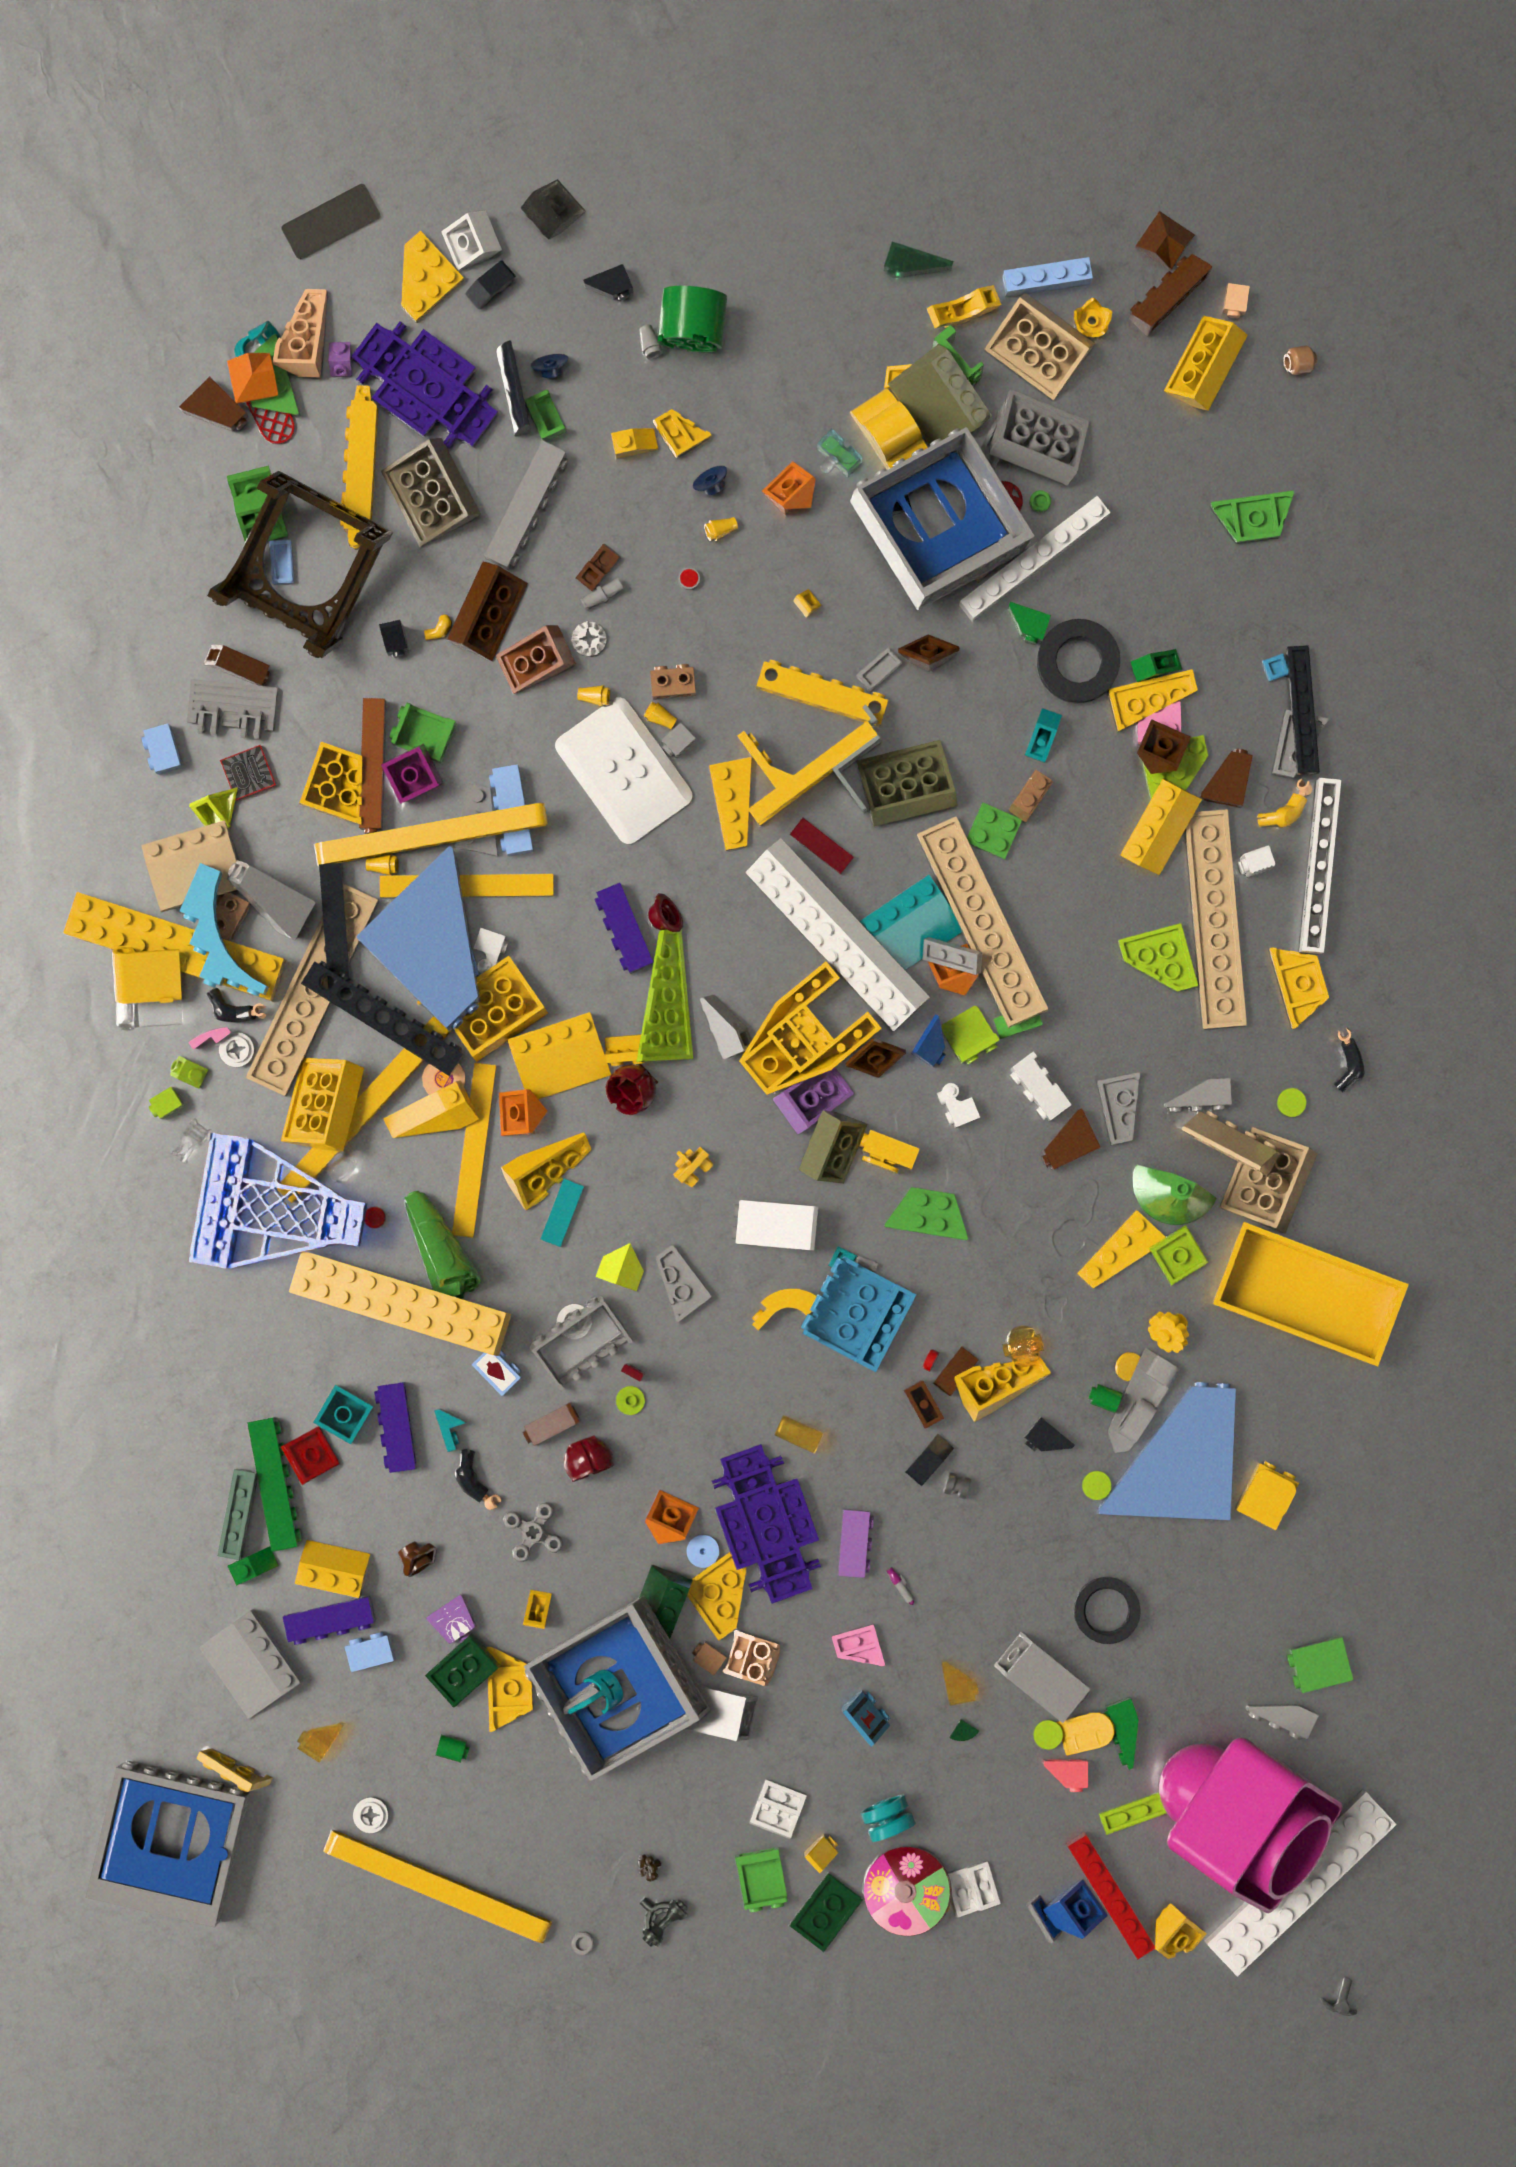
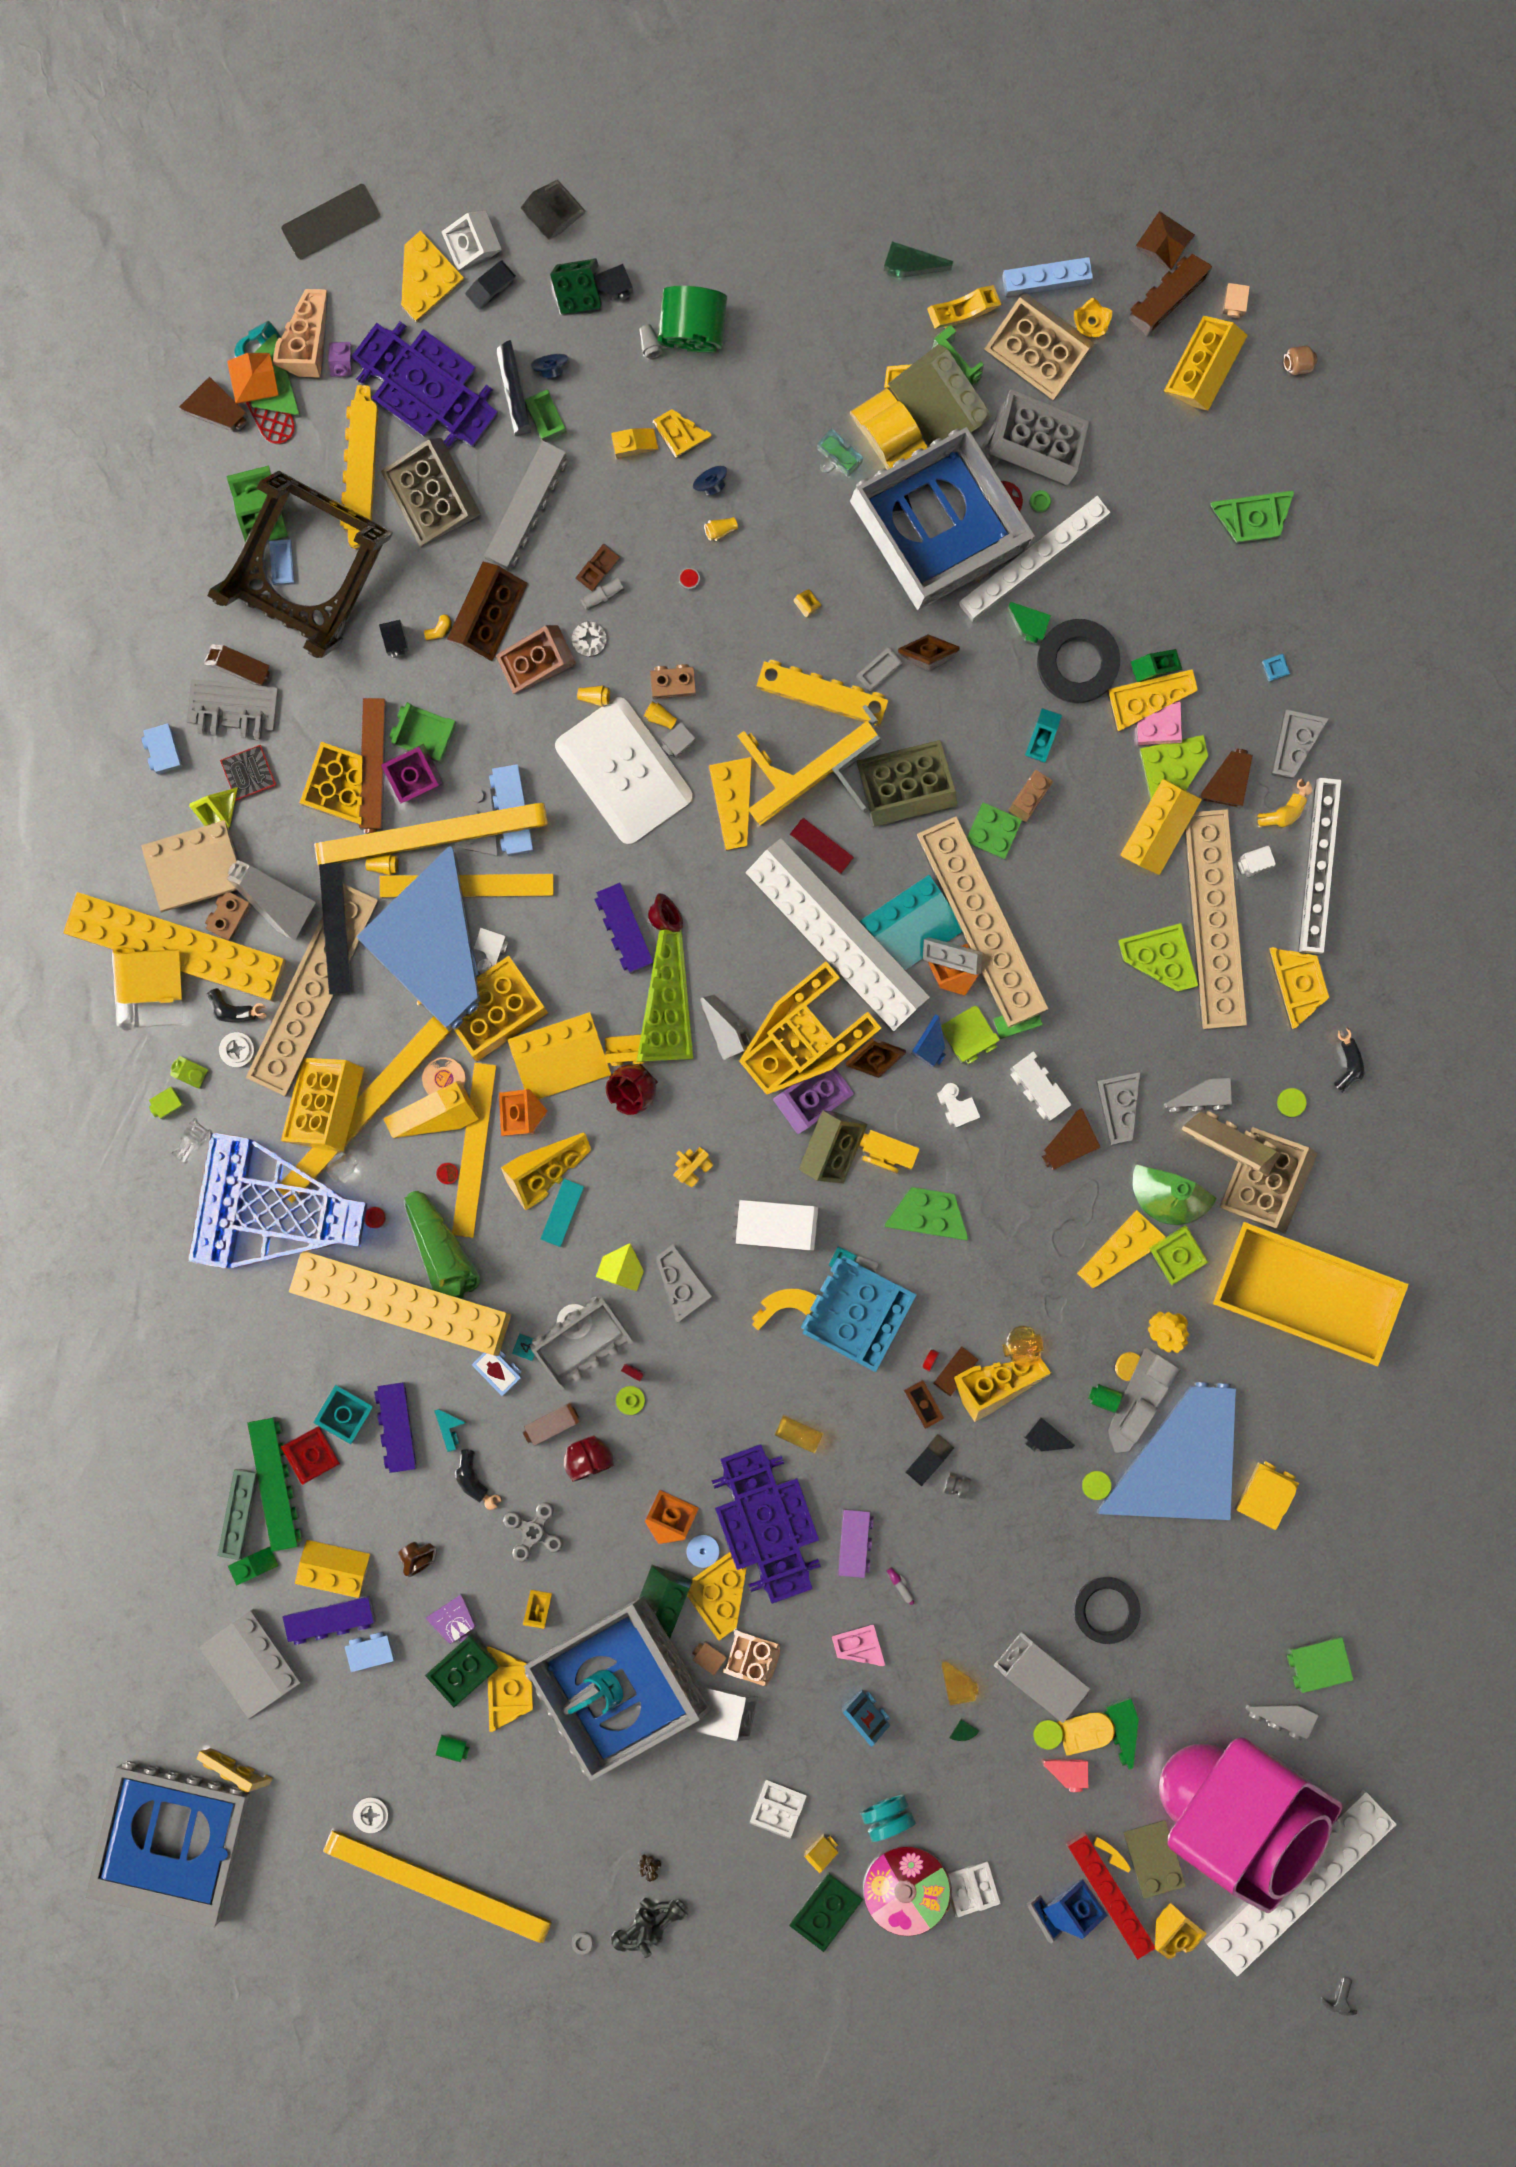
(201, 905): medium azure arch -> none
(217, 1035): bright pink slope -> none
(313, 981): black brick -> none
(319, 1739): clear yellow slope -> none
(447, 1173): none -> red tile
(522, 1347): none -> teal tile
(576, 286): none -> dark green bracket
(622, 1939): none -> pearl dark grey piece
(761, 1879): bright green panel -> none
(791, 489): orange slope -> none
(1115, 1857): none -> yellow slope
(1132, 1813): lime tile -> none
(1152, 1859): none -> olive slope
(1162, 748): reddish brown slope -> none
(1302, 710): black tile -> none

